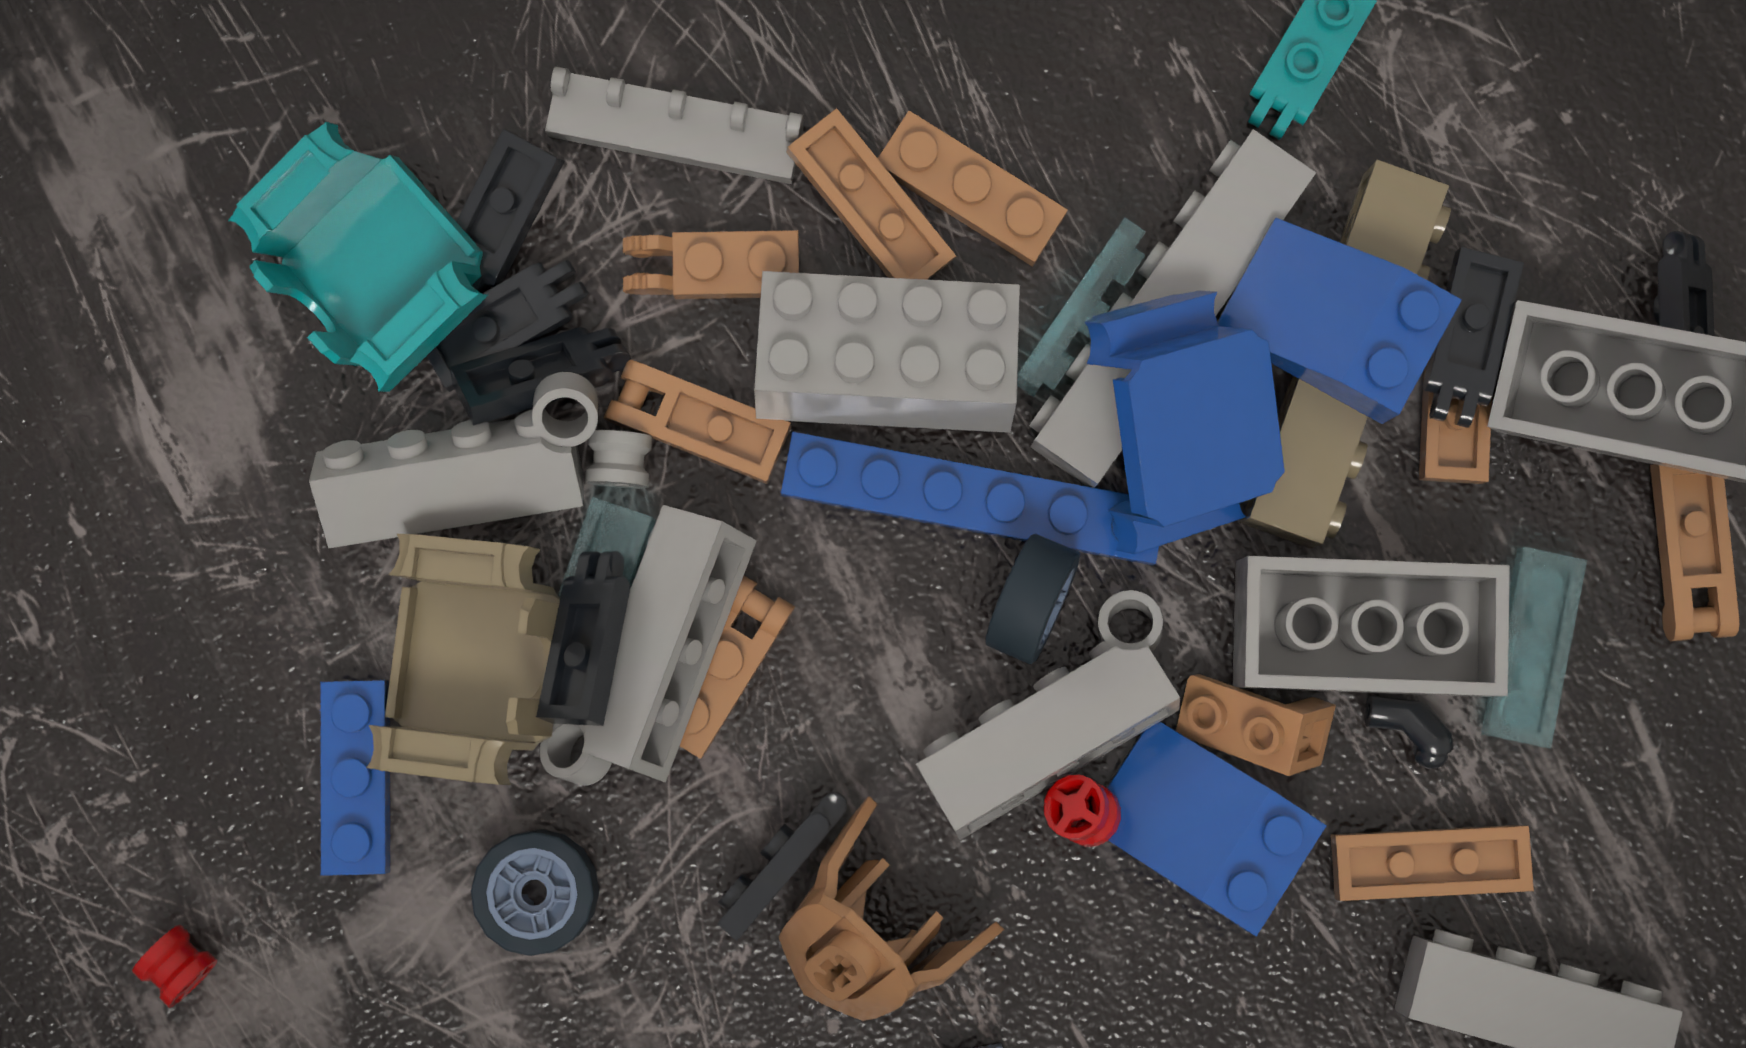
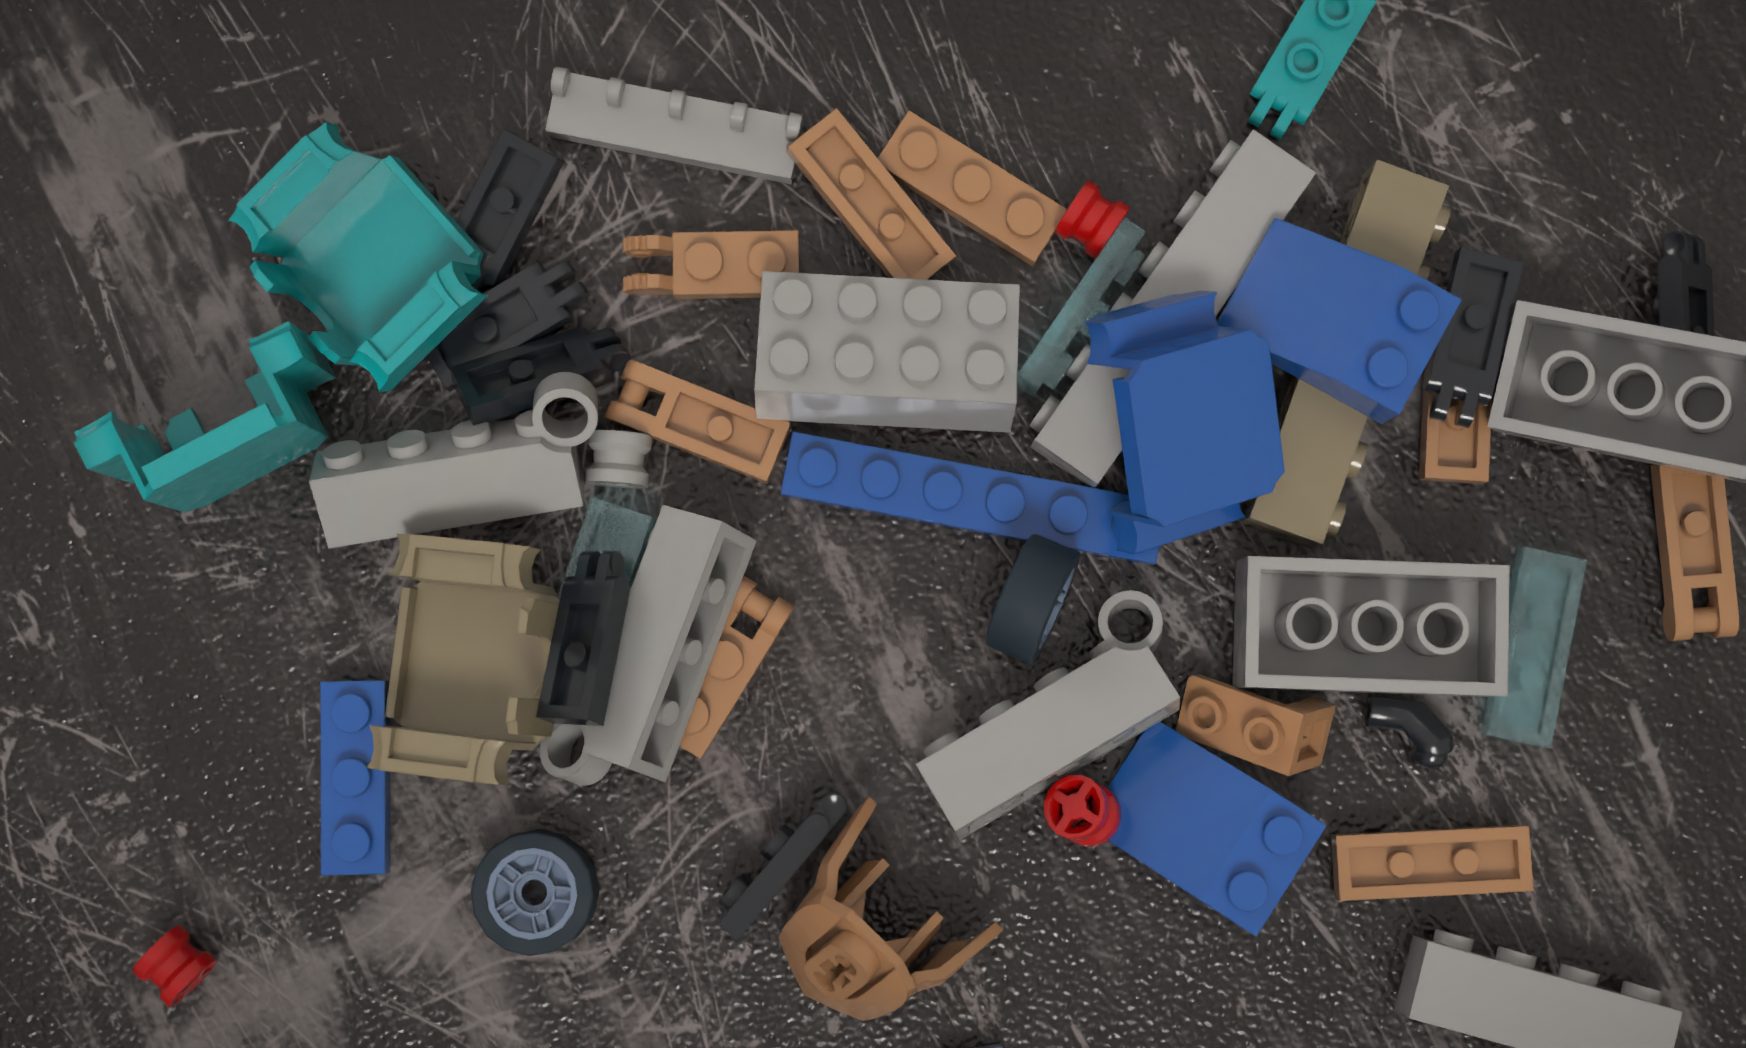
(232, 455): none -> teal piece
(1091, 219): none -> red wheel

